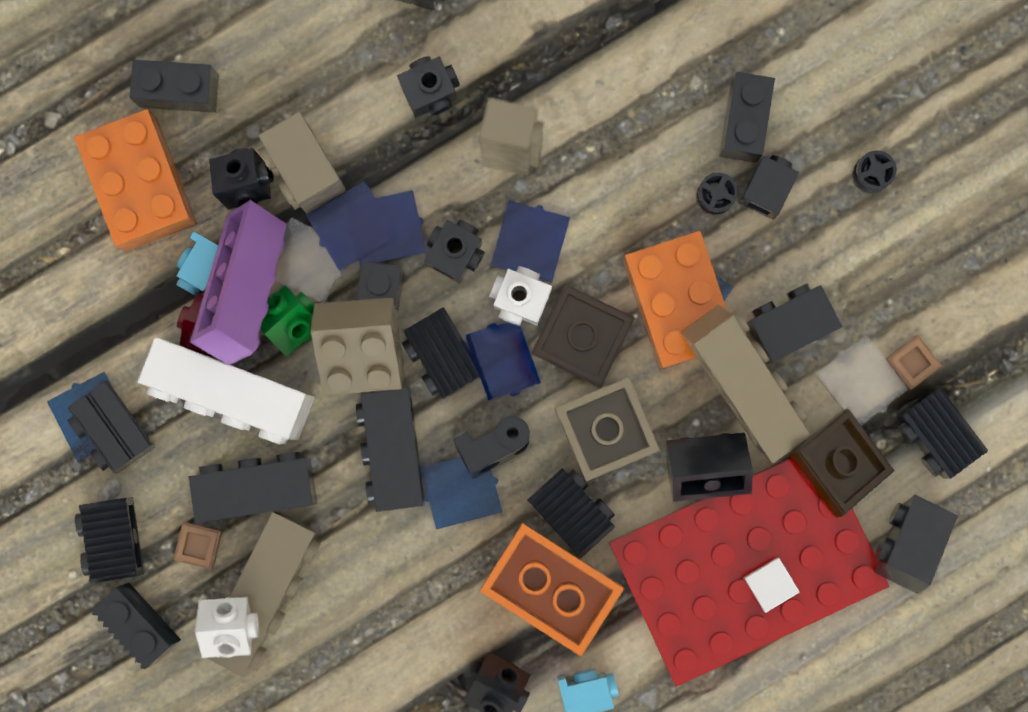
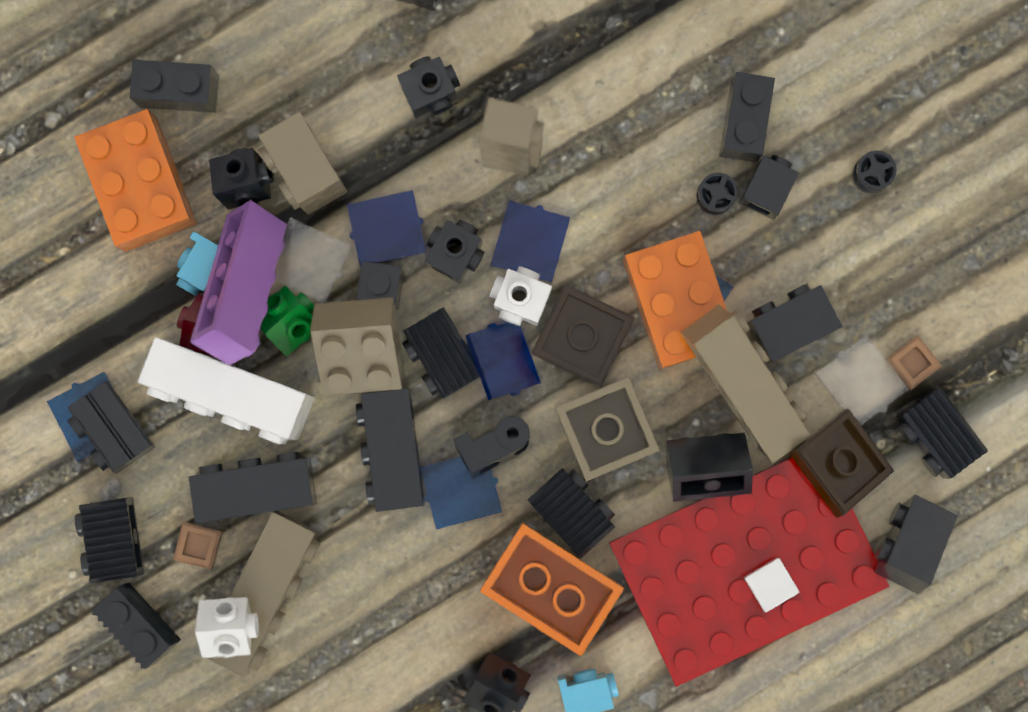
(352, 226): clear blue piece -> none

